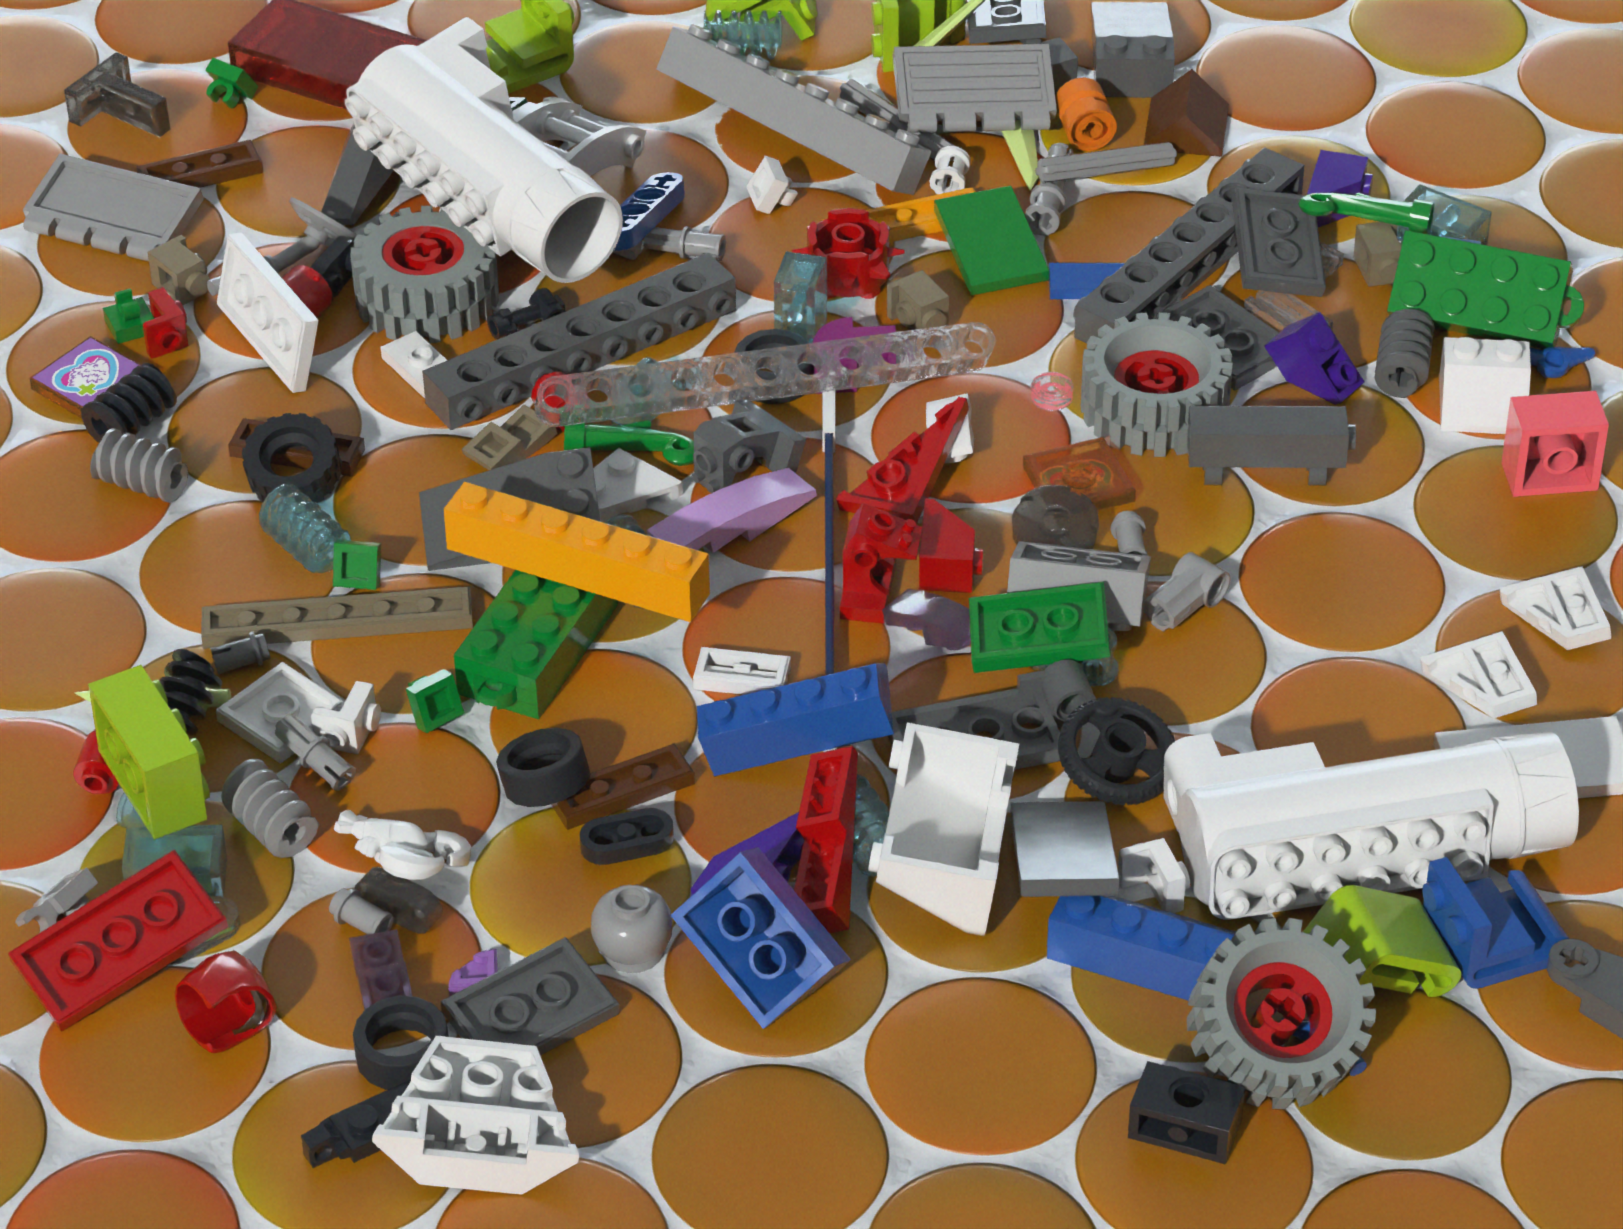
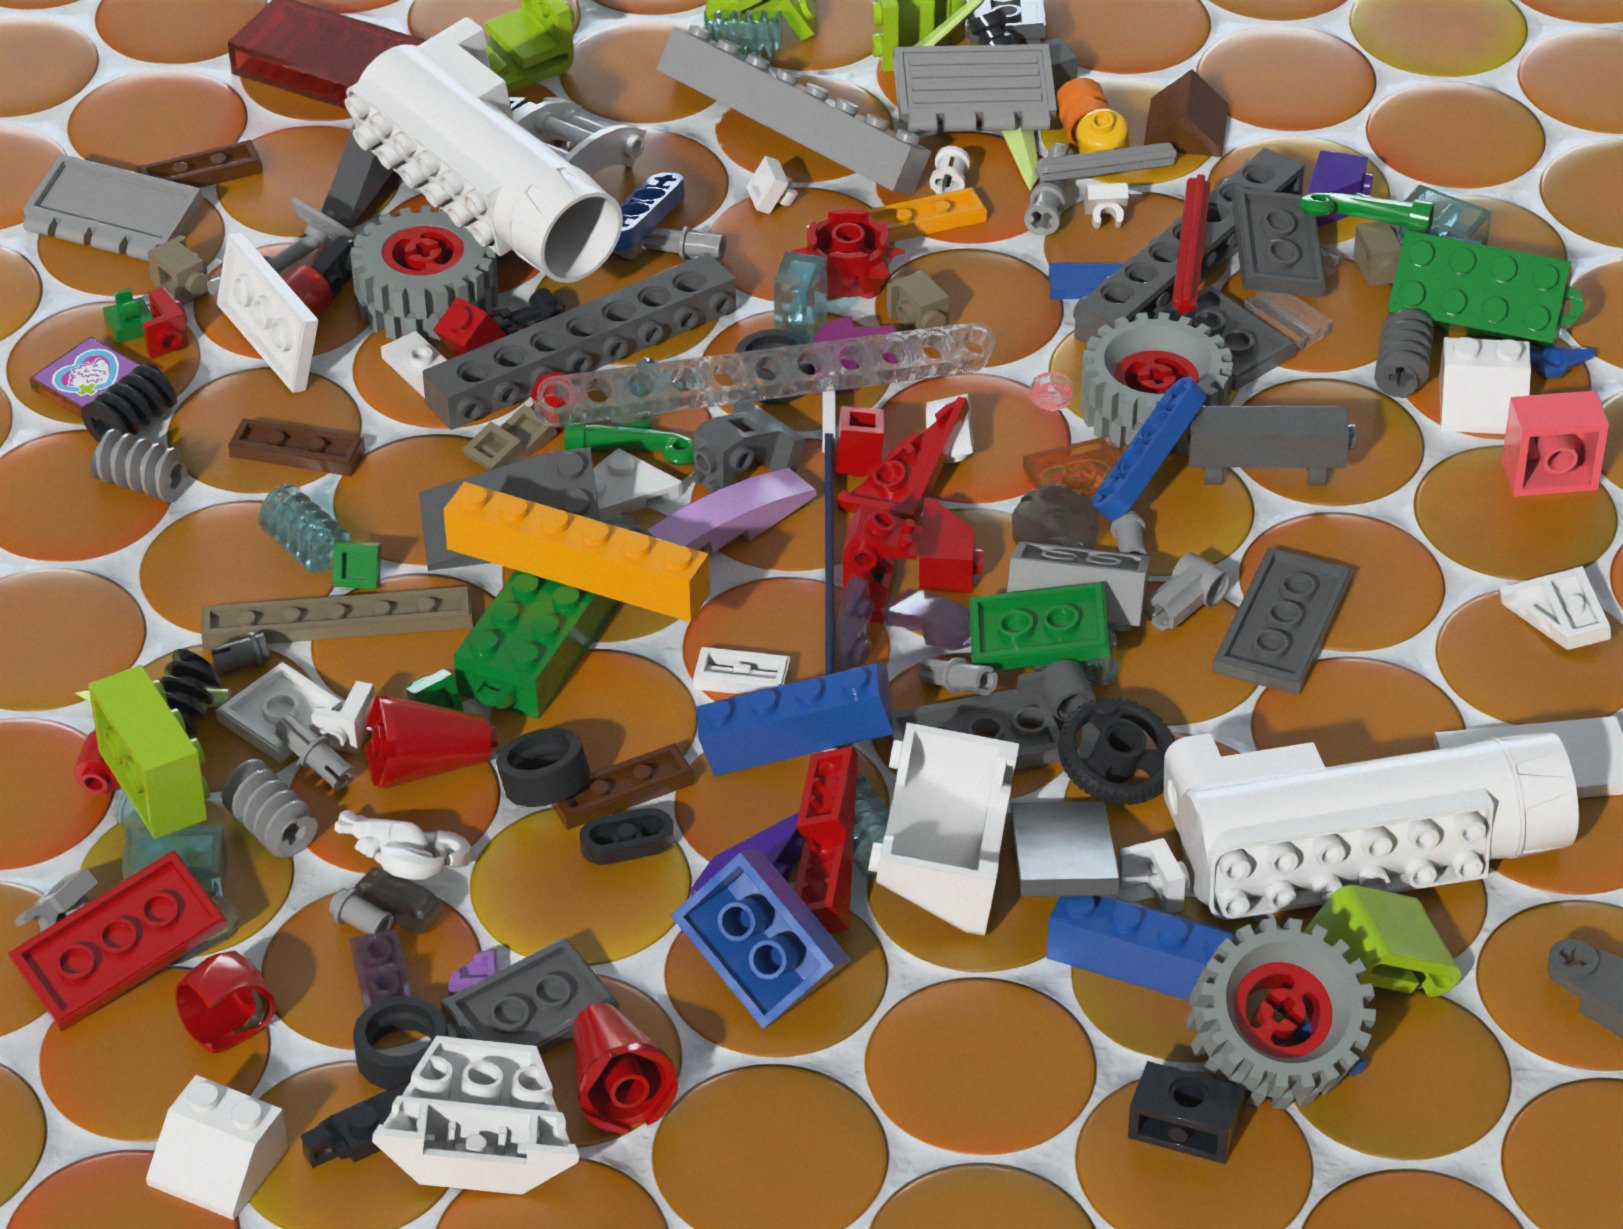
(111, 91): clear smoke bracket -> none
(217, 1147): none -> white slope
(229, 79): green tile -> none
(288, 432): black tyre -> none
(423, 740): none -> red cone
(467, 327): none -> red brick
(620, 1071): none -> red cone
(631, 928): light grey piece -> none
(851, 628): none -> clear purple slope
(859, 440): none -> red brick
(876, 105): light grey axle -> none
(958, 675): none -> light grey axle
(991, 29): none -> black wheel
(991, 240): green tile -> none
(1102, 131): none -> yellow head
(1106, 199): none -> white tile
(1132, 48): dark grey slope -> none
(1149, 448): none -> blue beam
(1191, 244): none -> red axle
(1282, 621): none -> dark grey tile
(1314, 359): dark purple slope -> none
(1483, 674): white wing -> none
(1490, 931): blue piece -> none

